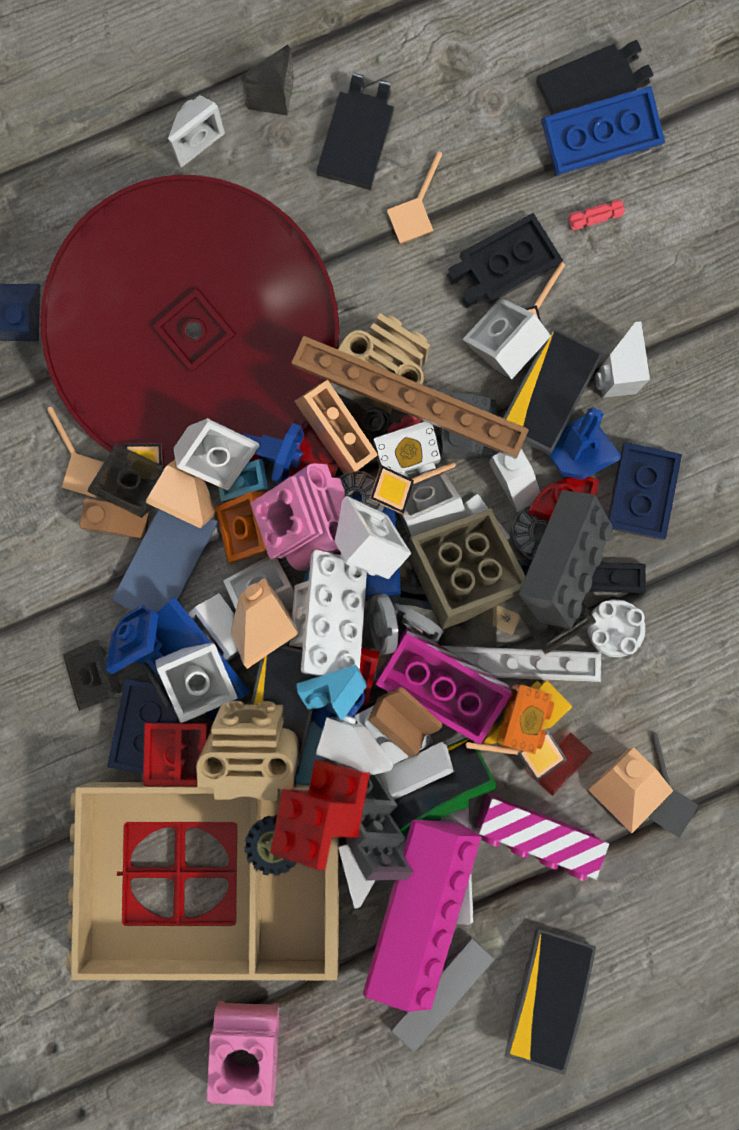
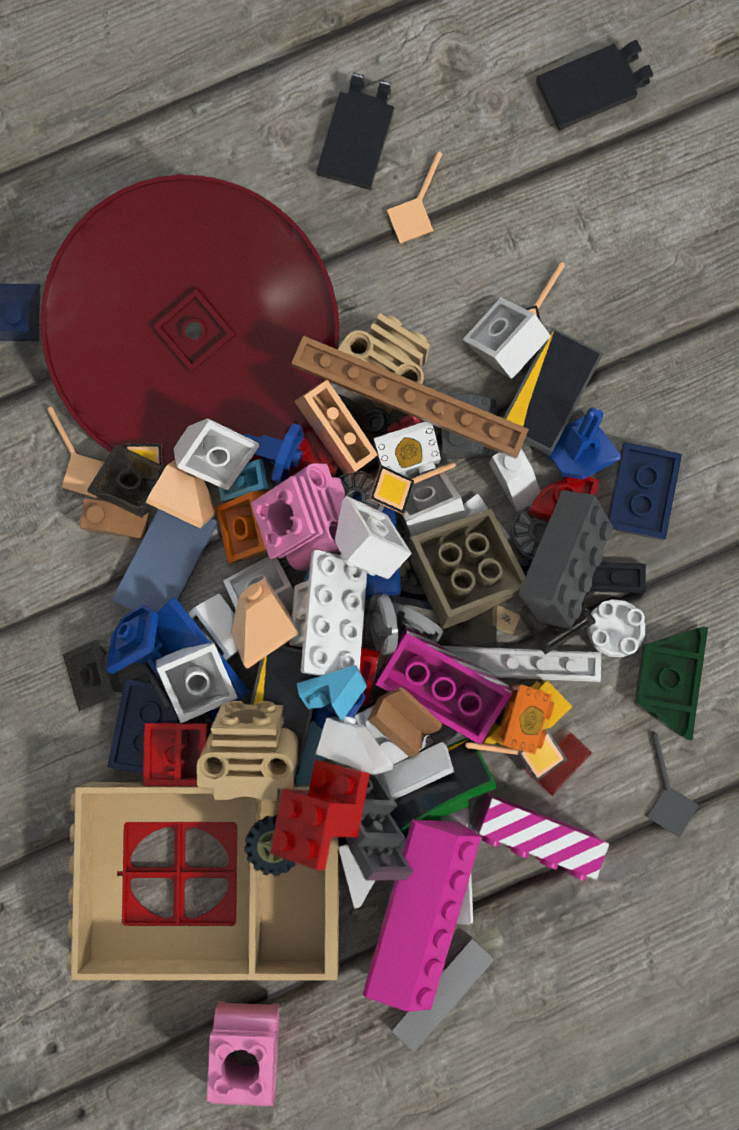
(195, 129): white slope -> none
(270, 83): clear smoke slope -> none
(505, 261): black tile -> none
(550, 1001): black slope -> none
(596, 214): coral axle -> none
(603, 130): blue tile -> none
(626, 366): white slope -> none
(631, 789): light nougat slope -> none
(672, 679): none -> dark green wing

